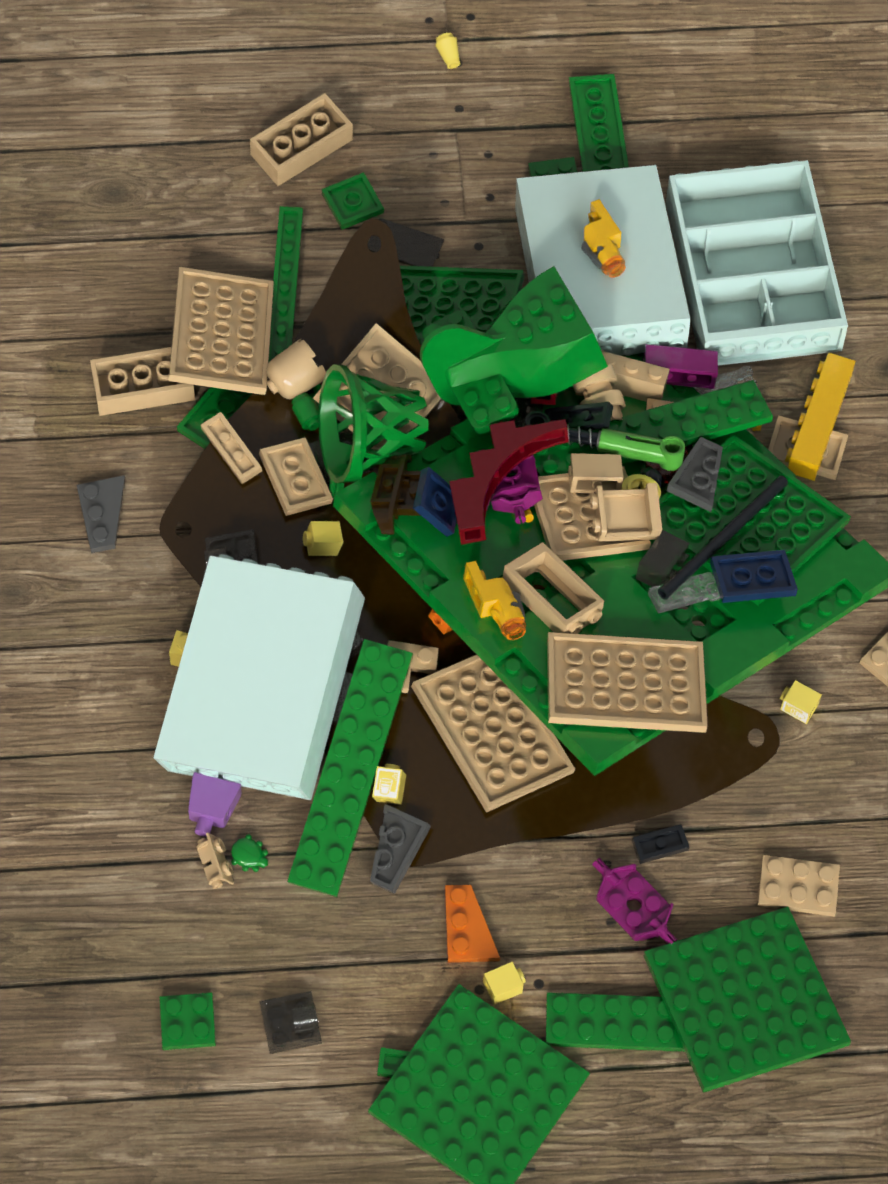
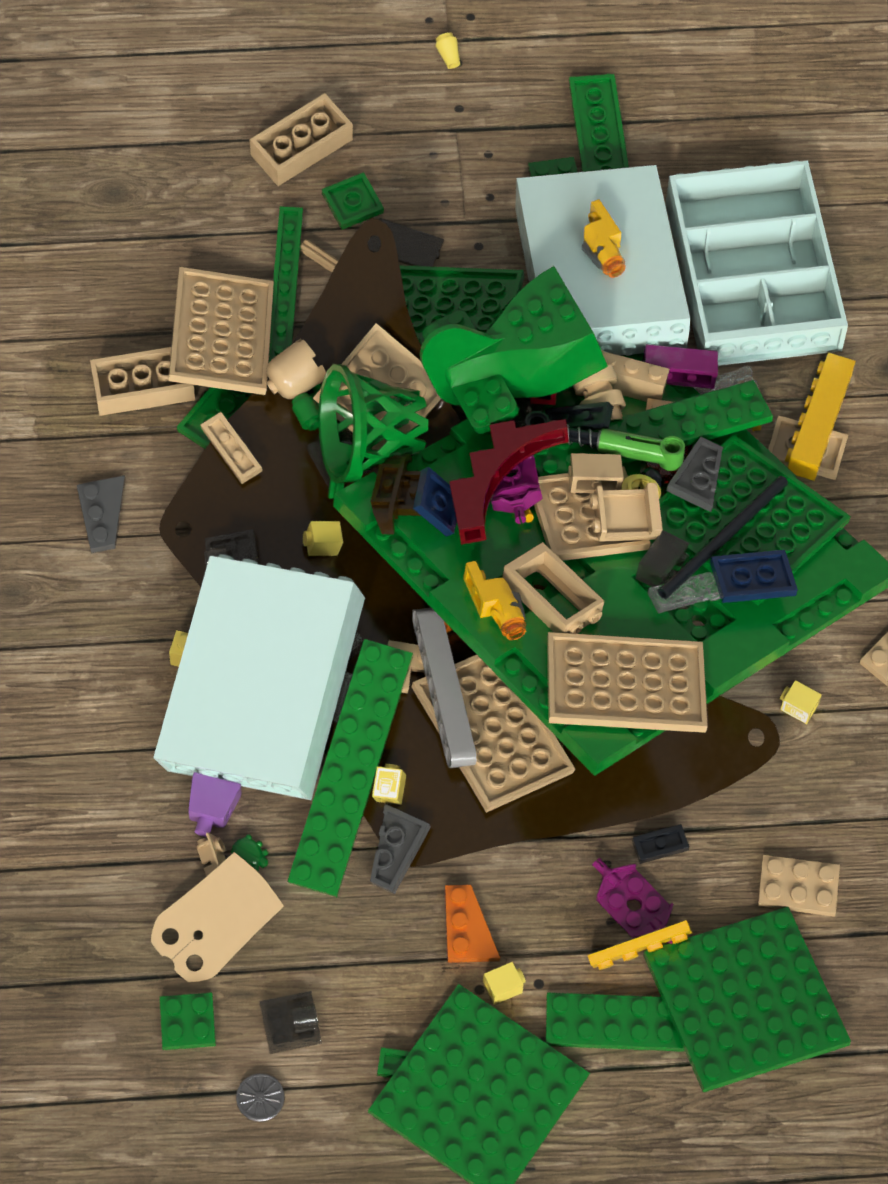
(228, 910): none -> tan piece
(260, 1097): none -> flat silver wheel
(295, 476): tan plate -> none
(318, 255): none -> tan axle
(444, 688): none -> light grey beam
(630, 949): none -> yellow plate

